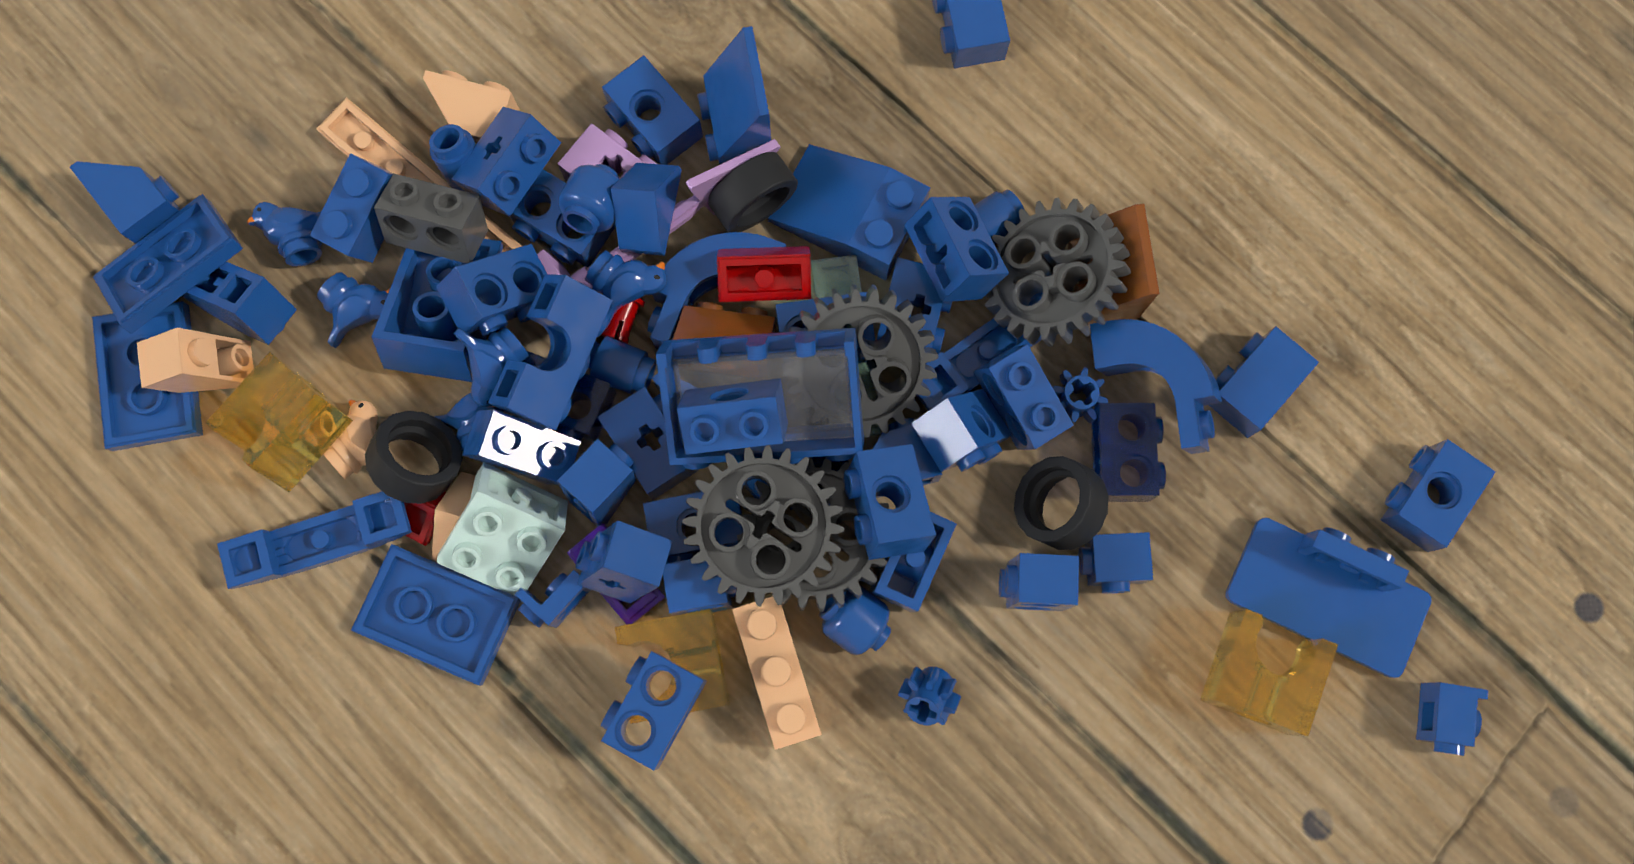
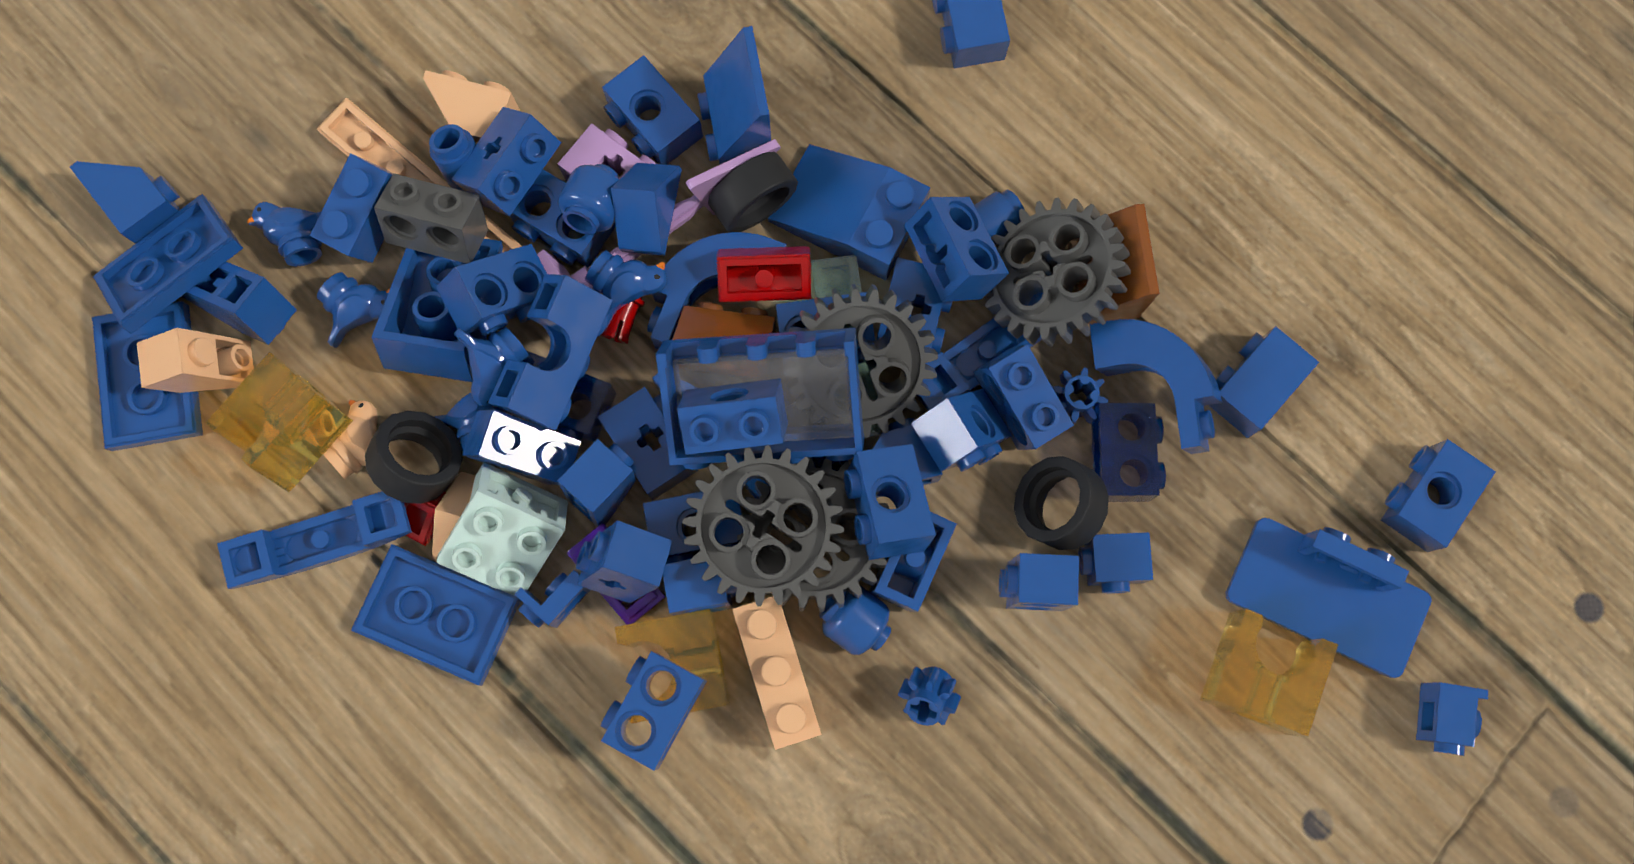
(621, 365): blue brick -> none

